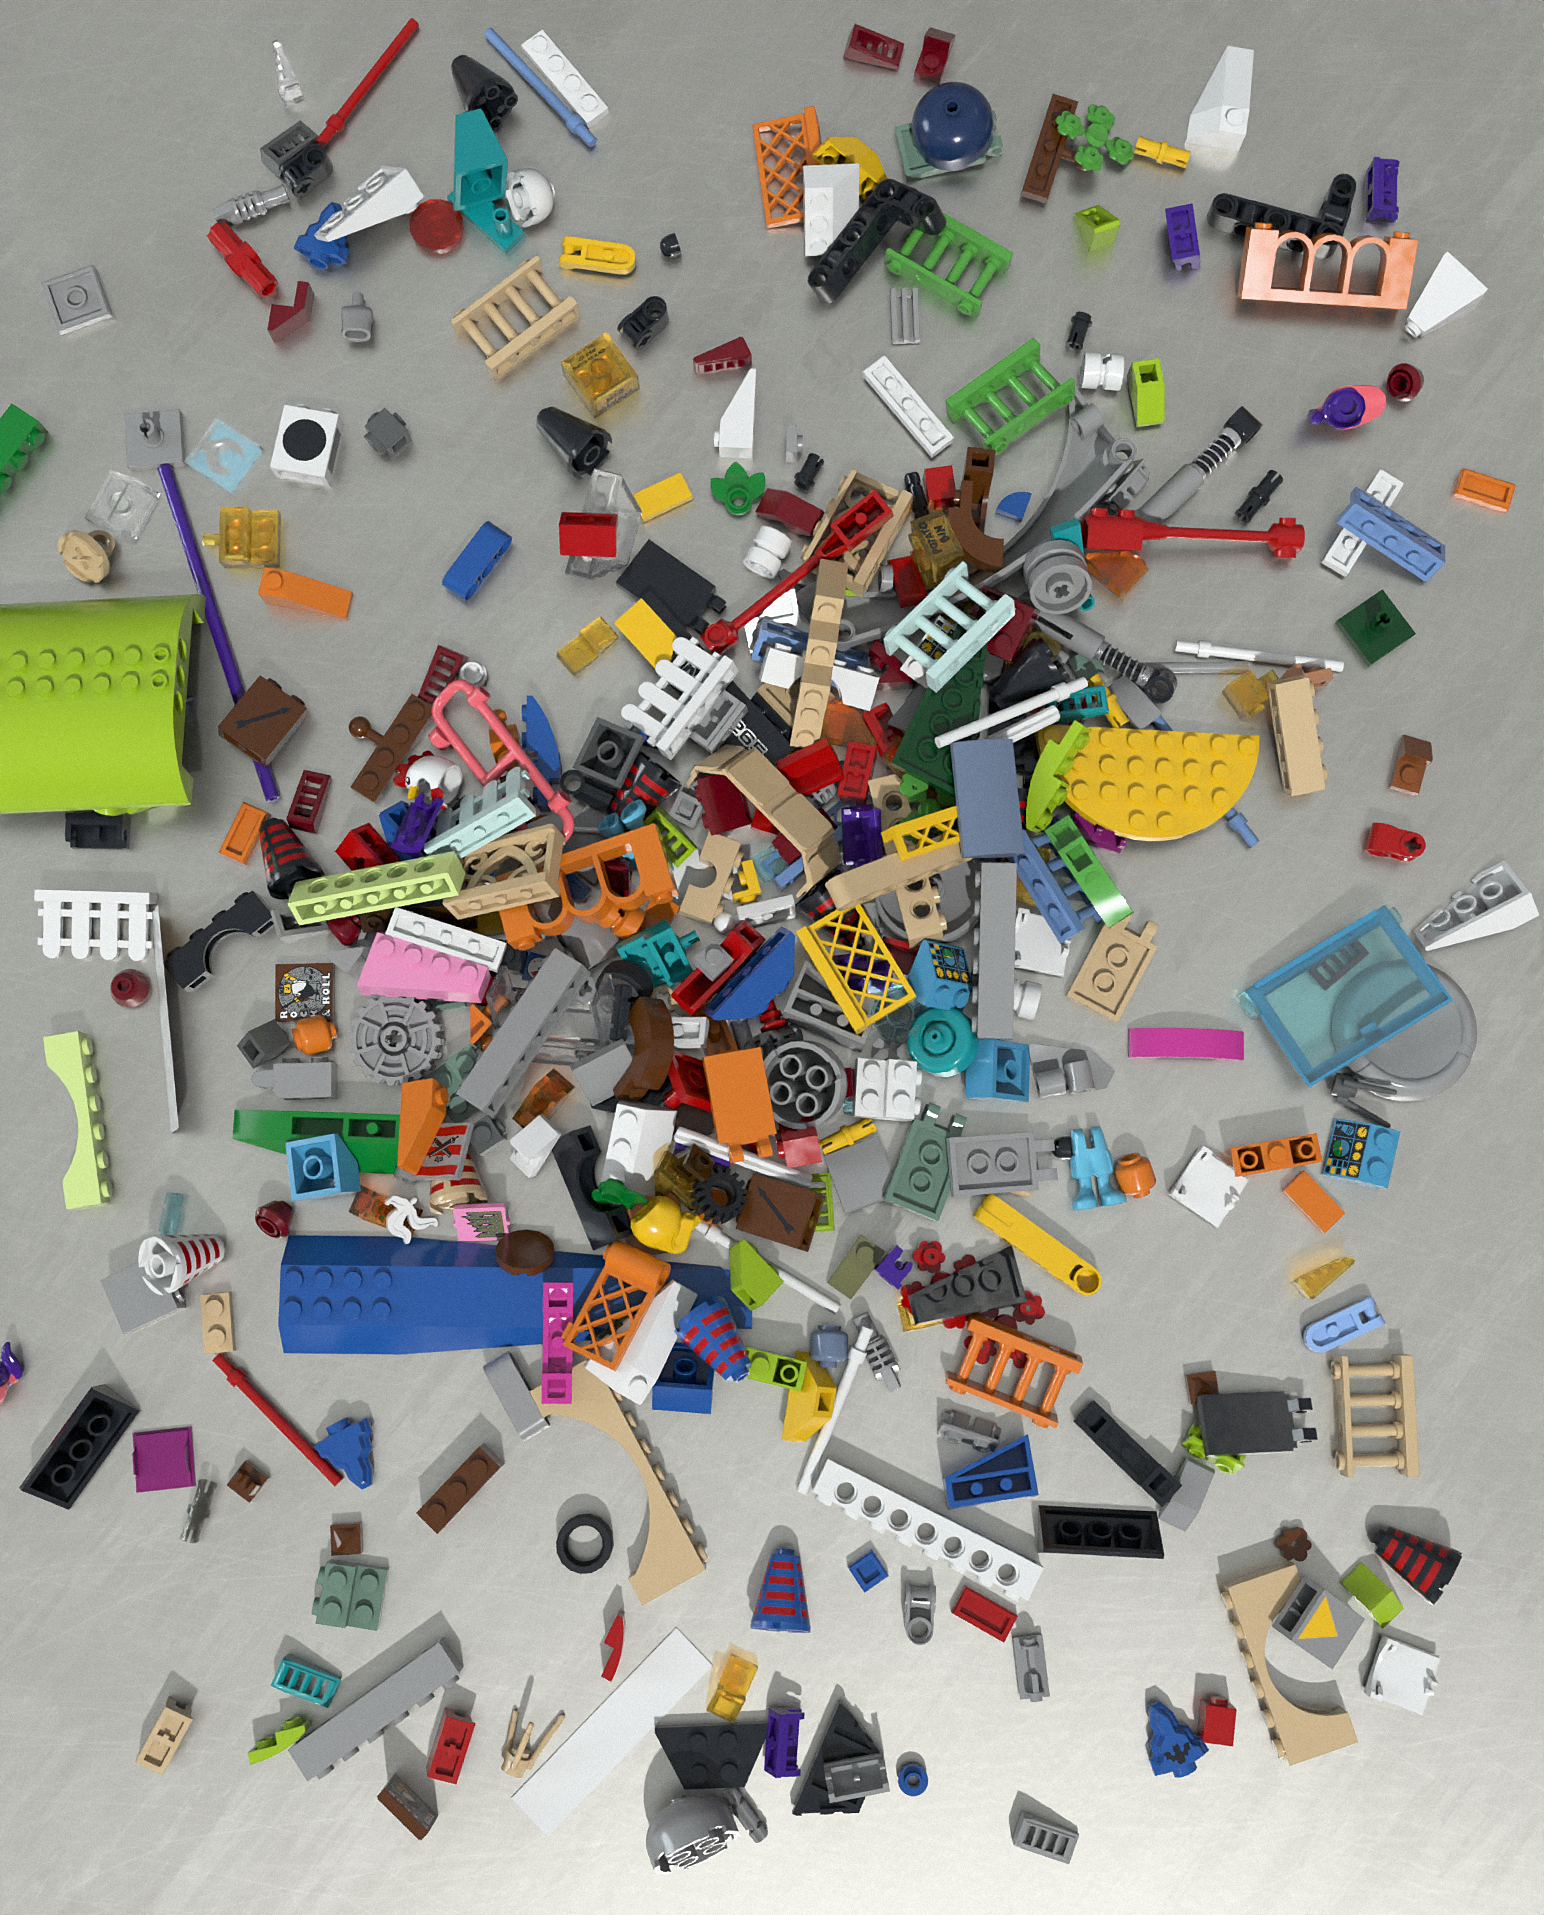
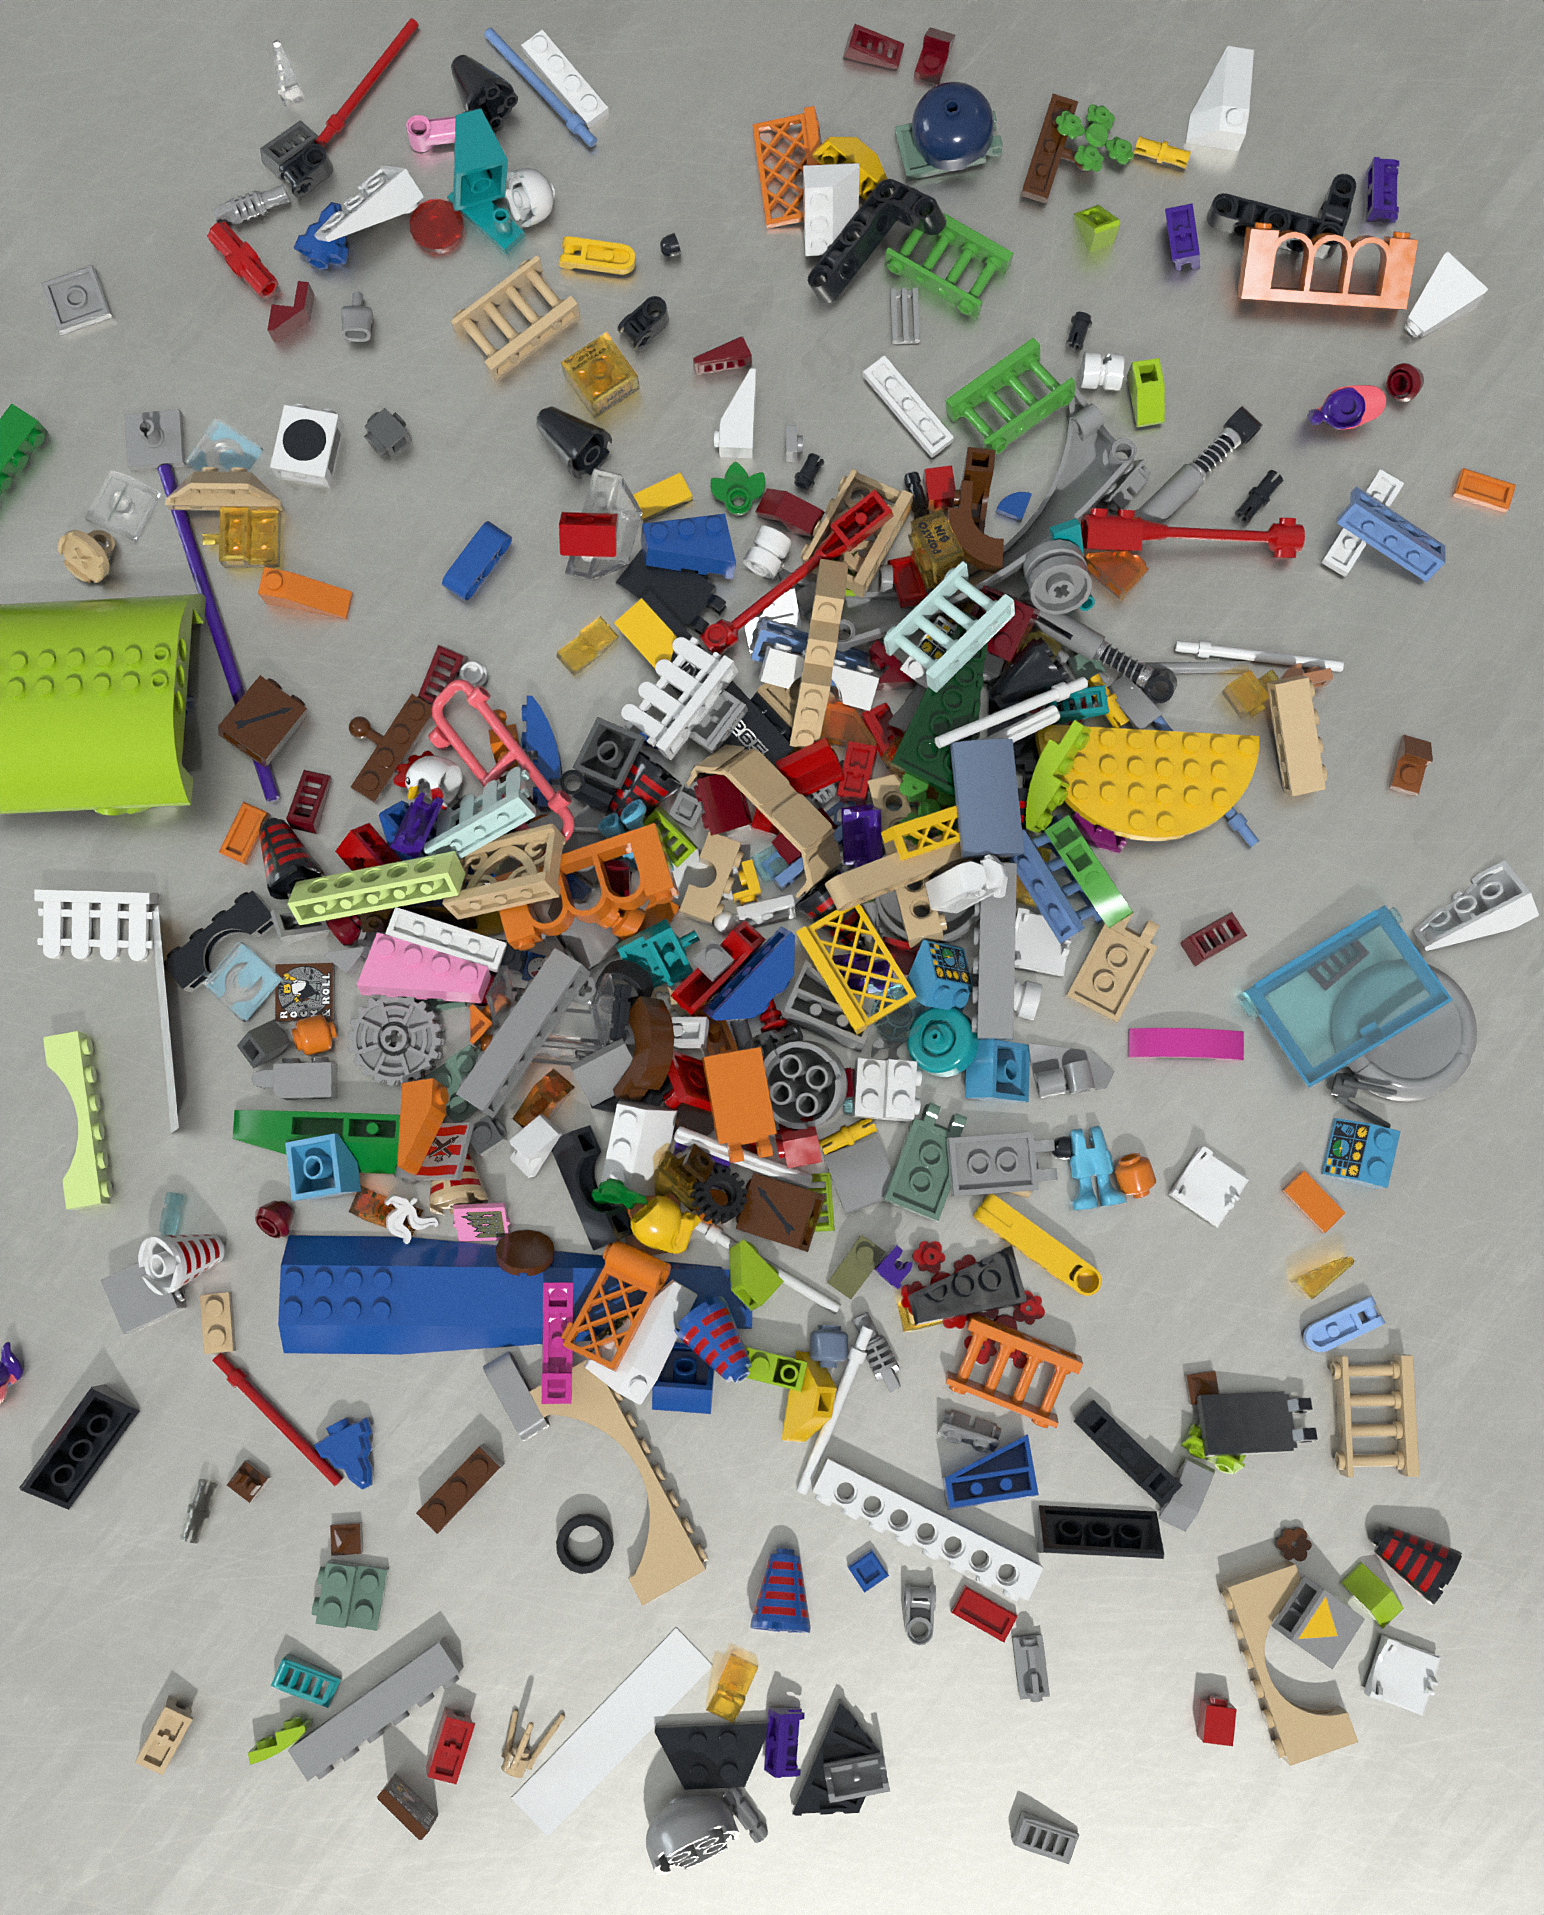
(97, 831): black hinge -> none
(129, 988): dark red cone -> none
(163, 1459): magenta piece -> none
(216, 489): none -> tan wedge
(242, 981): none -> clear tile
(435, 131): none -> bright pink piece
(615, 1639): red slope -> none
(690, 544): none -> blue wedge
(912, 1770): blue plate -> none
(967, 885): none -> white piece
(1172, 1743): blue rock -> none
(1198, 948): none -> dark red slope
(1276, 1155): orange slope -> none
(1375, 628): dark green tile -> none
(1389, 842): red piece -> none

